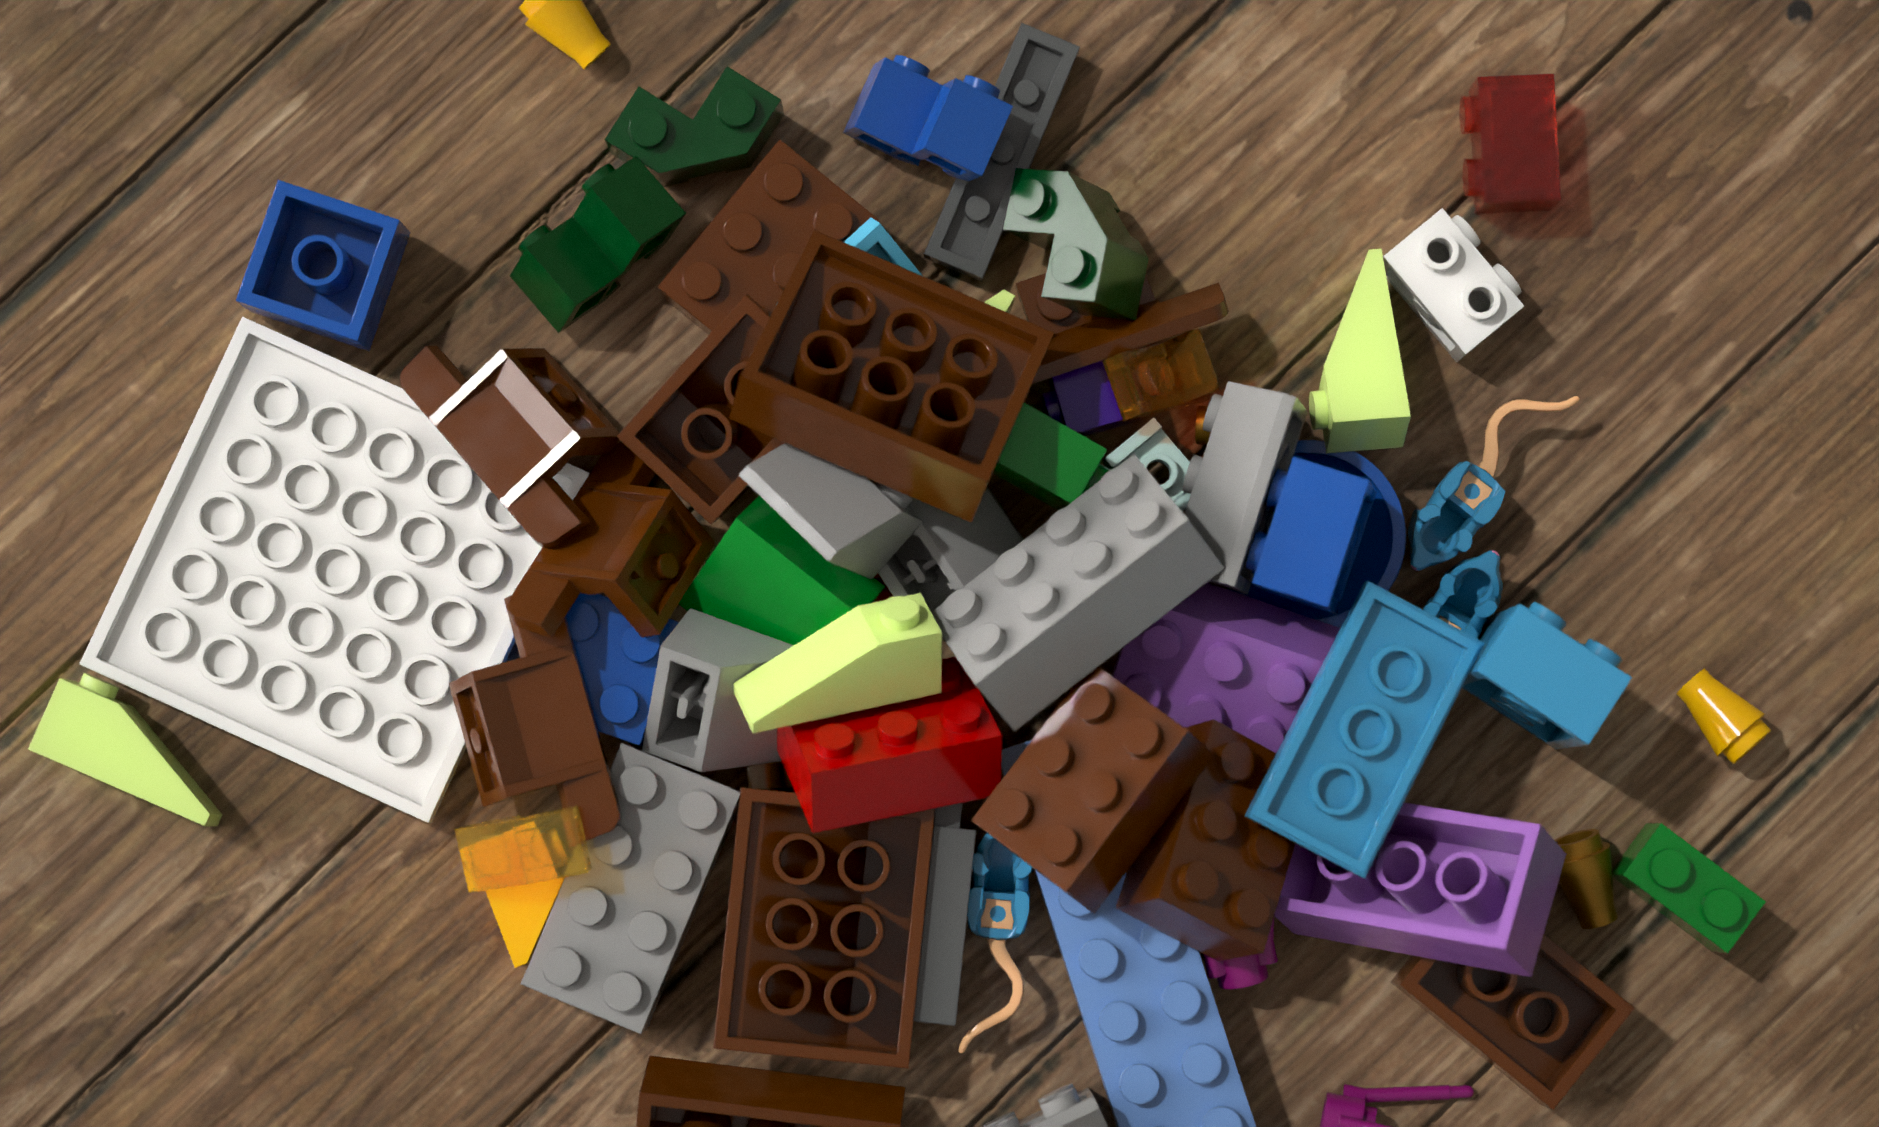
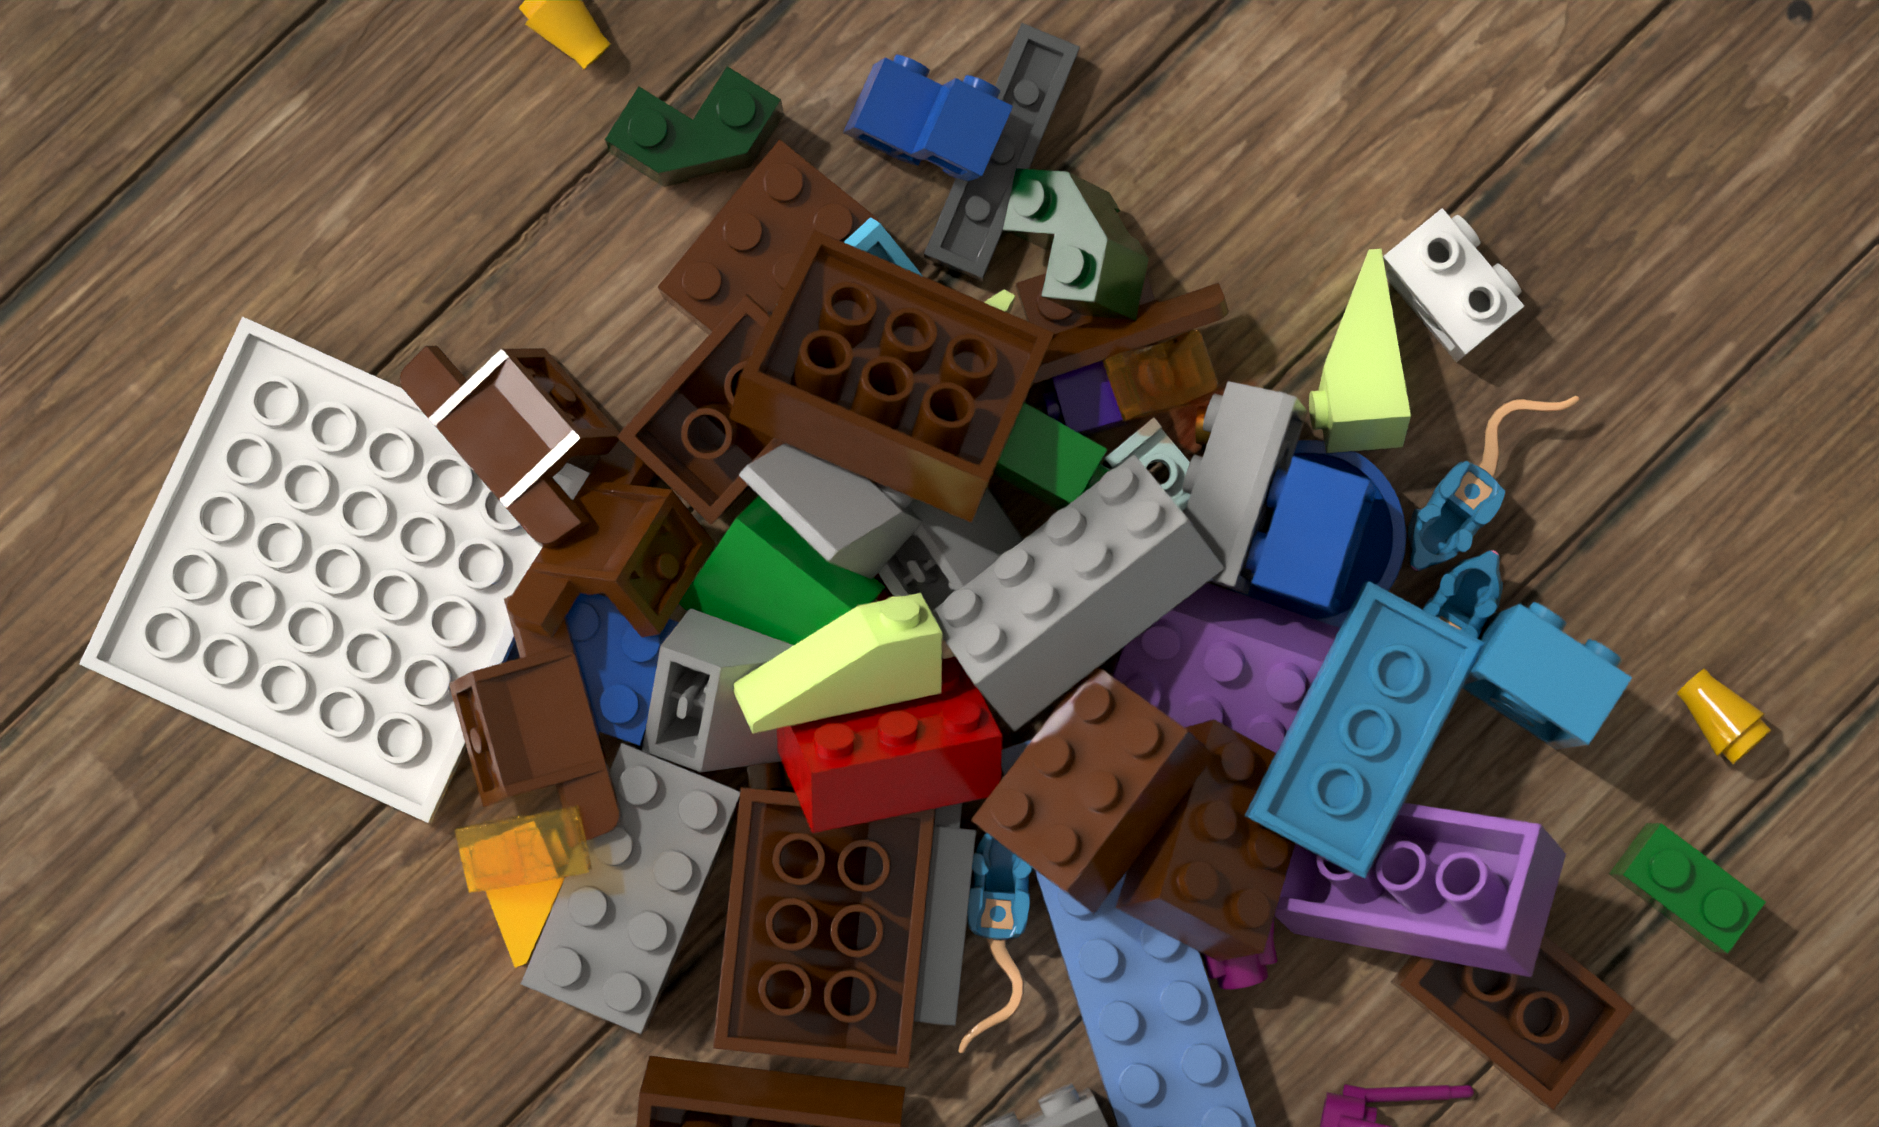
(115, 745): yellowish green slope -> none
(323, 265): blue brick -> none
(581, 260): dark green brick -> none
(1512, 143): clear red brick -> none
(1588, 878): pearl gold cone -> none

